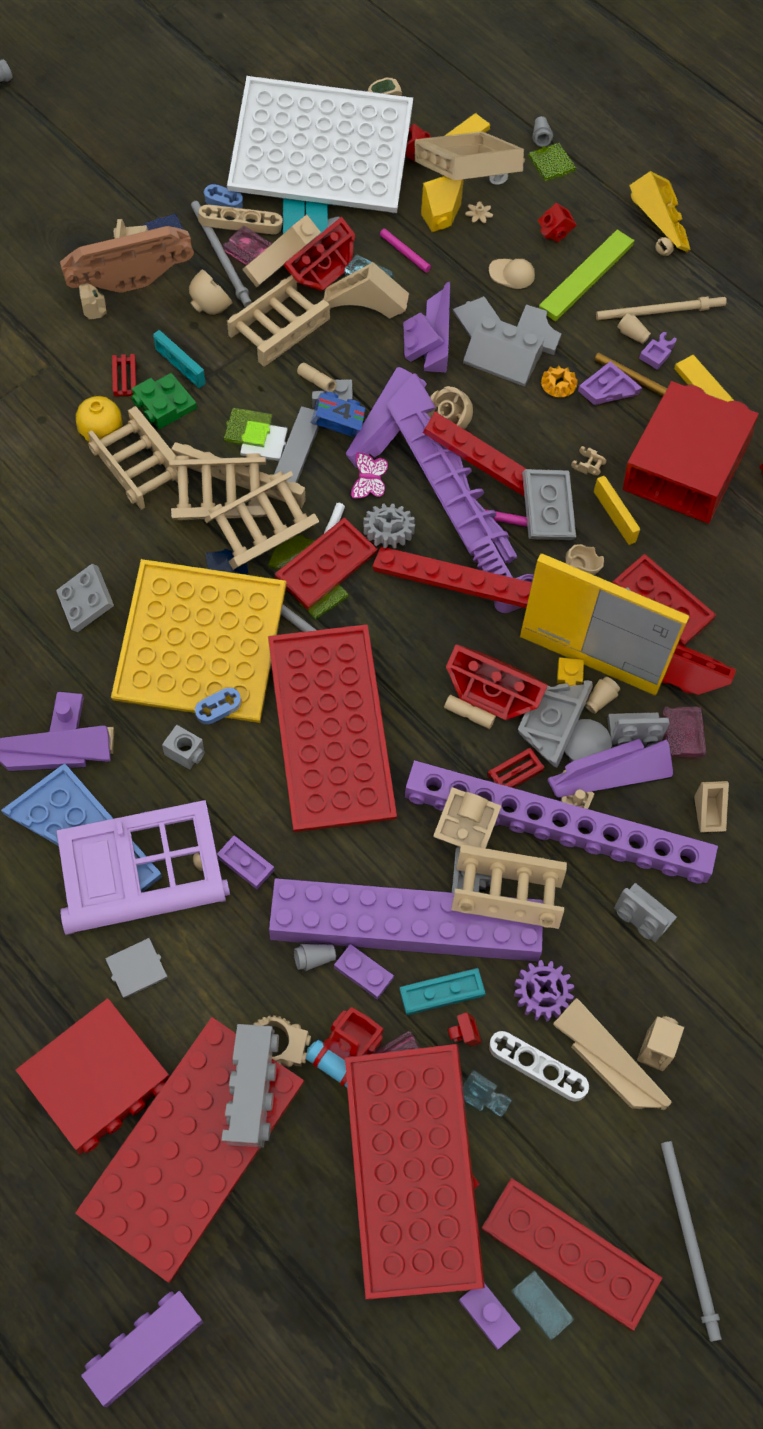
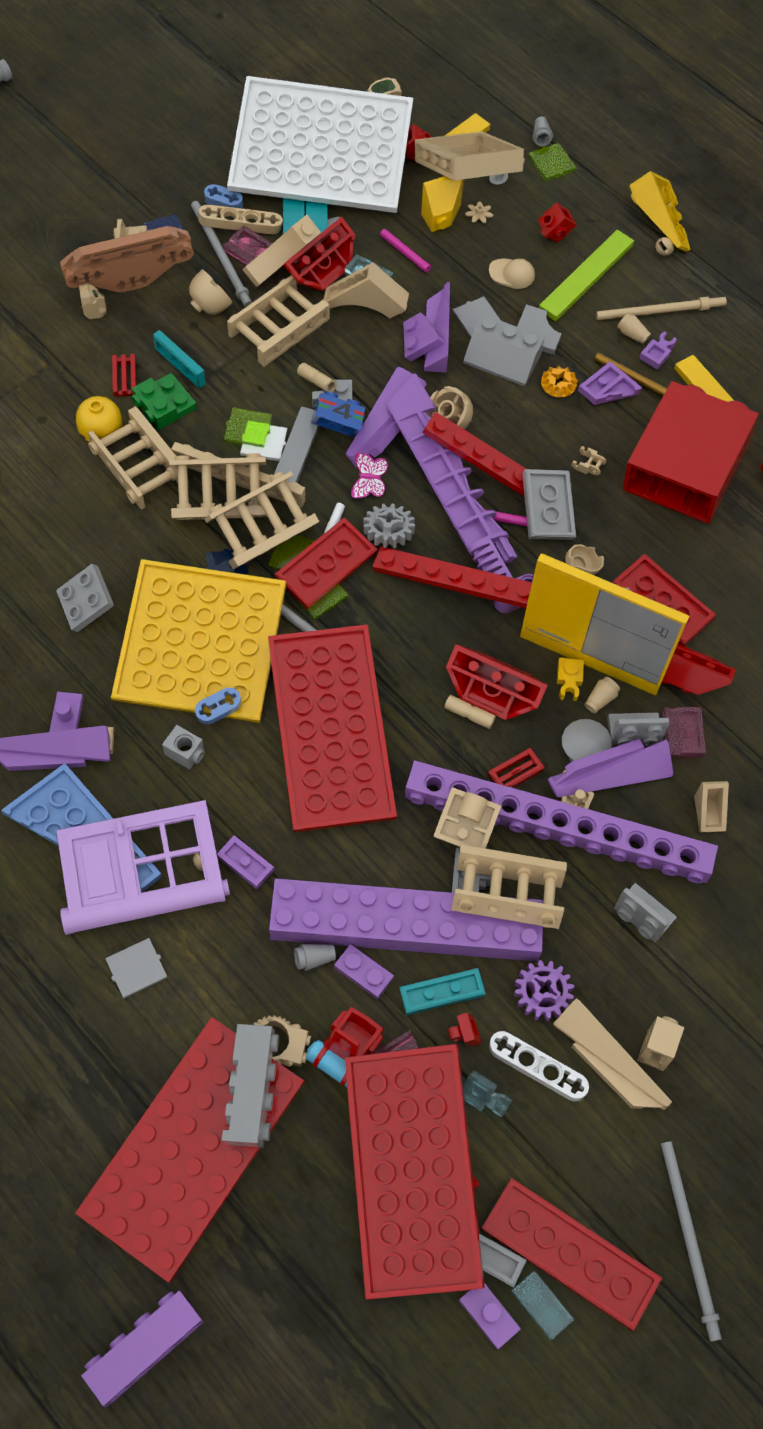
(94, 1076): red panel -> none
(500, 1261): none -> light grey tile
(554, 720): light grey wing -> none
(616, 510): yellow tile -> none

